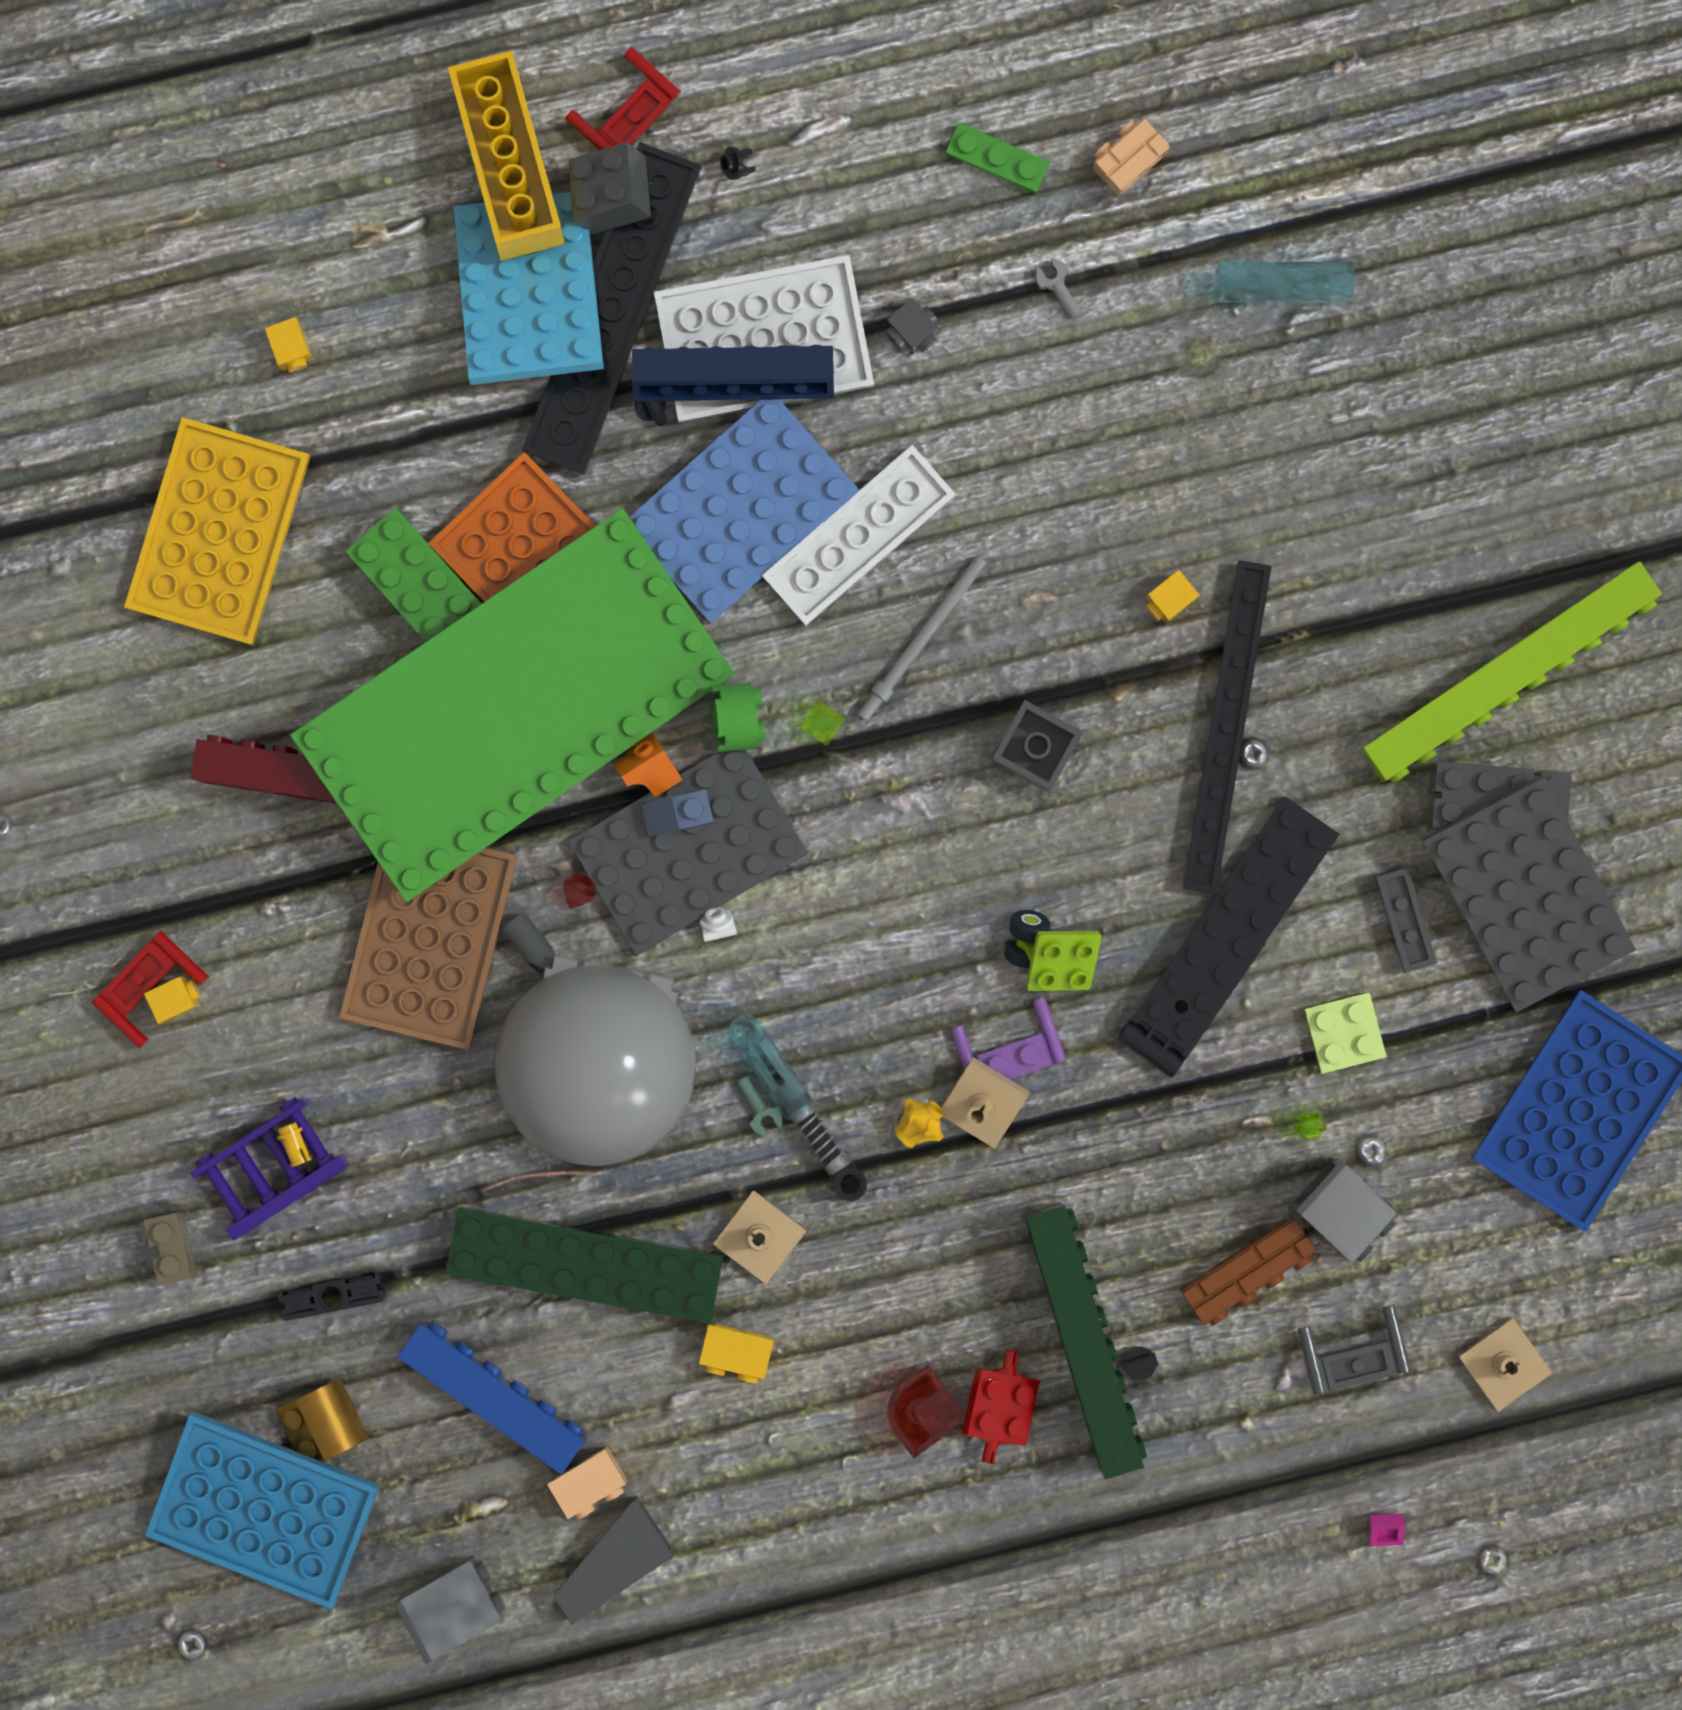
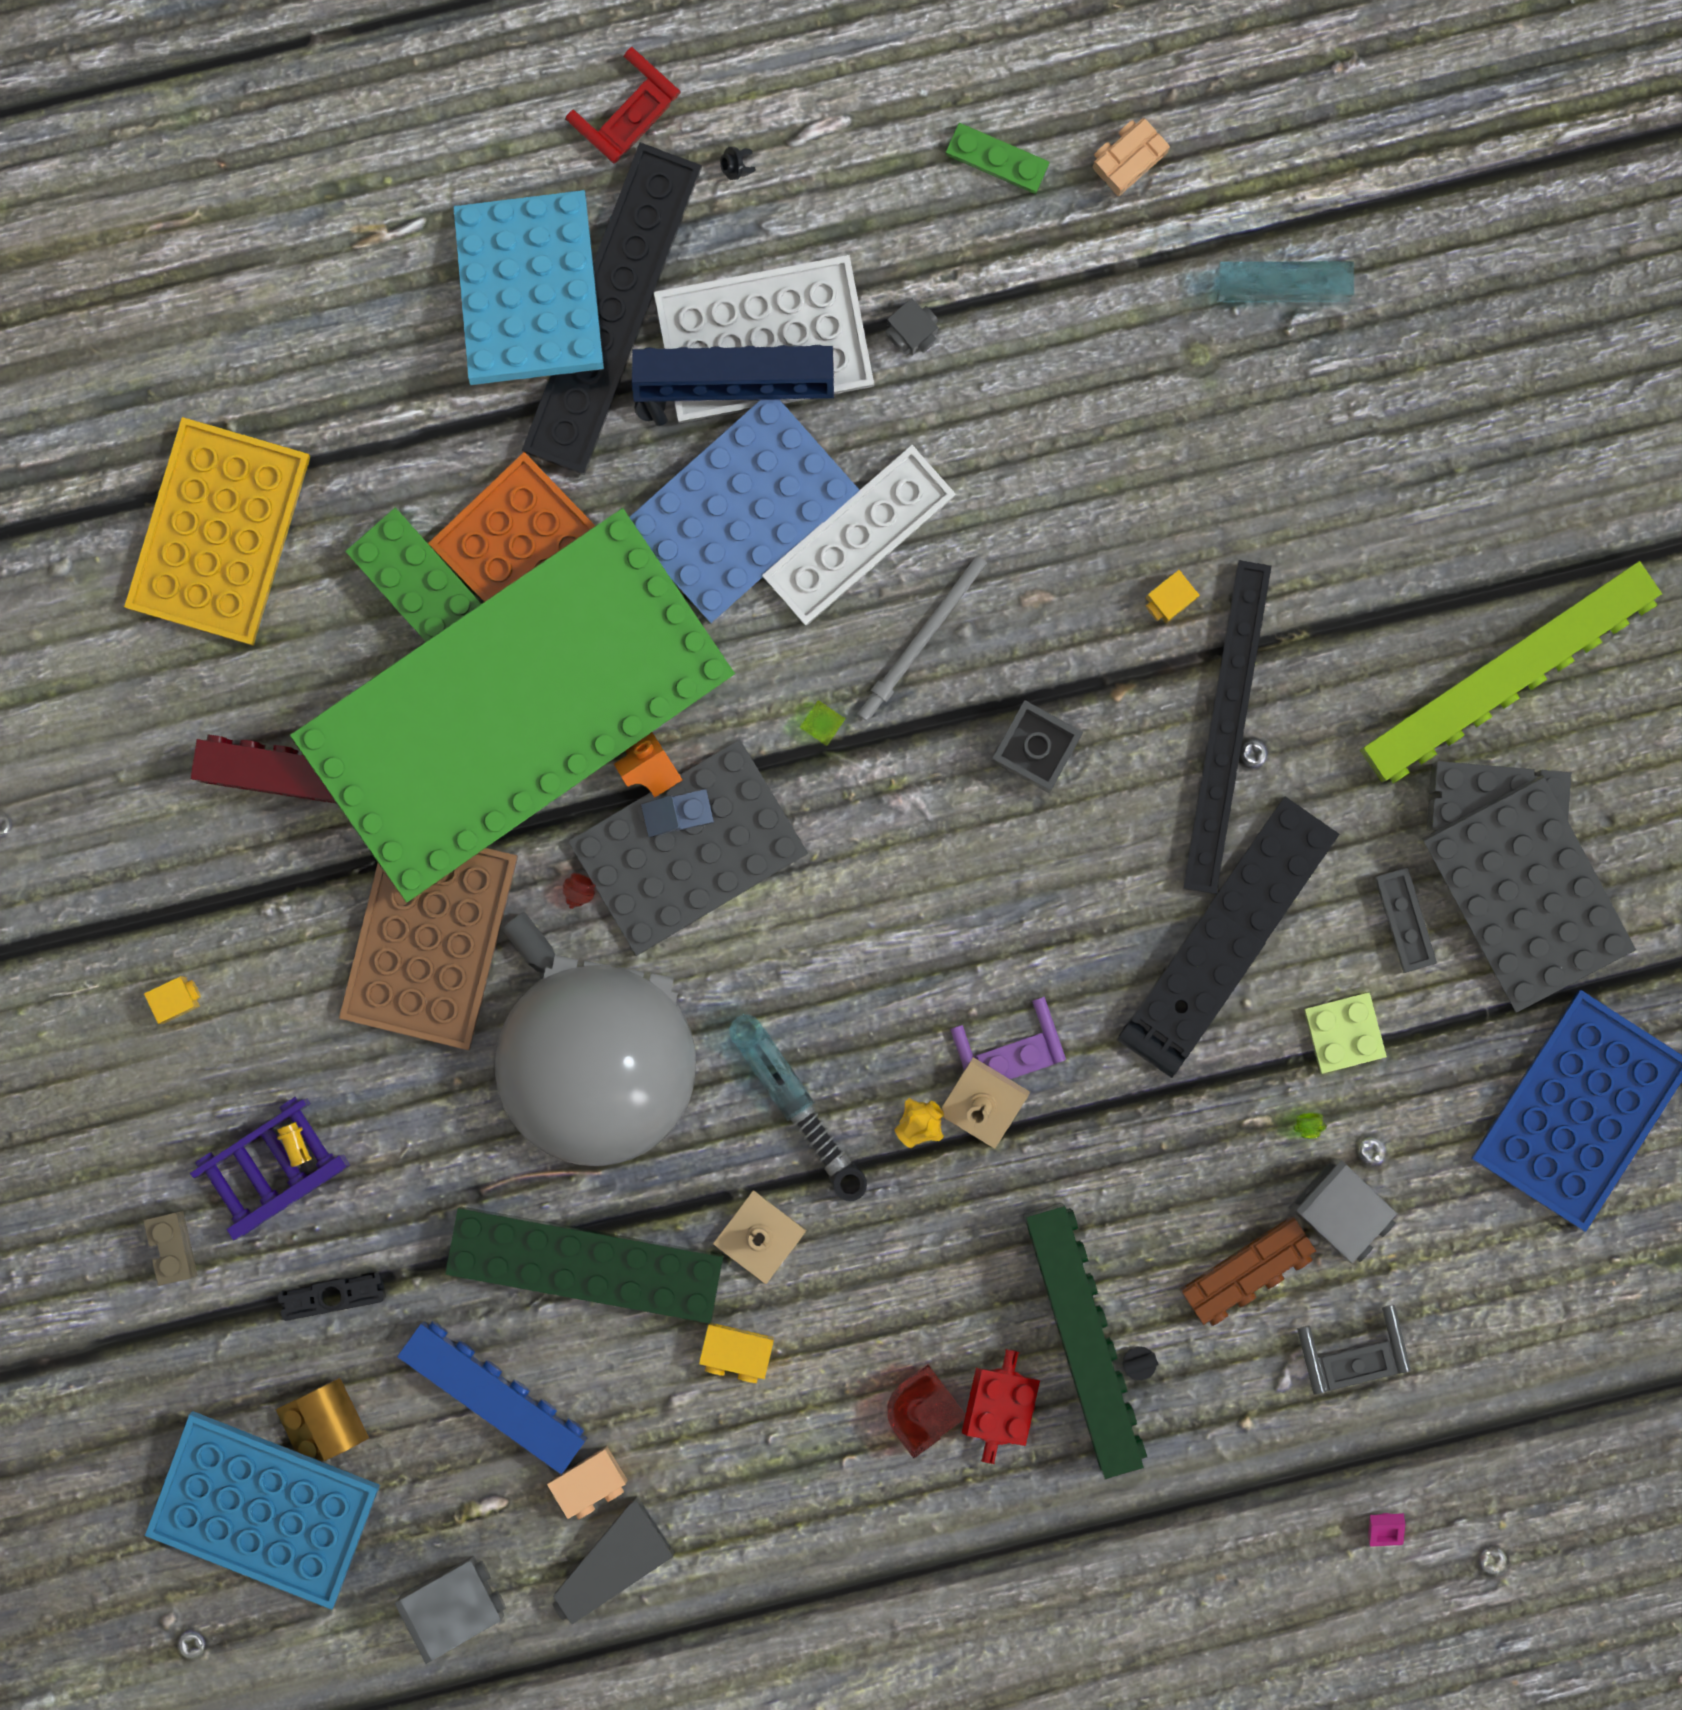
(140, 977): red plate -> none
(289, 345): yellow brick -> none
(506, 155): yellow brick -> none
(609, 188): dark grey brick -> none
(717, 924): white plate -> none
(735, 717): bright green brick -> none
(758, 1106): sand green bar -> none
(1053, 957): lime plate -> none
(1058, 286): light grey bar -> none
(1504, 1364): tan tile -> none

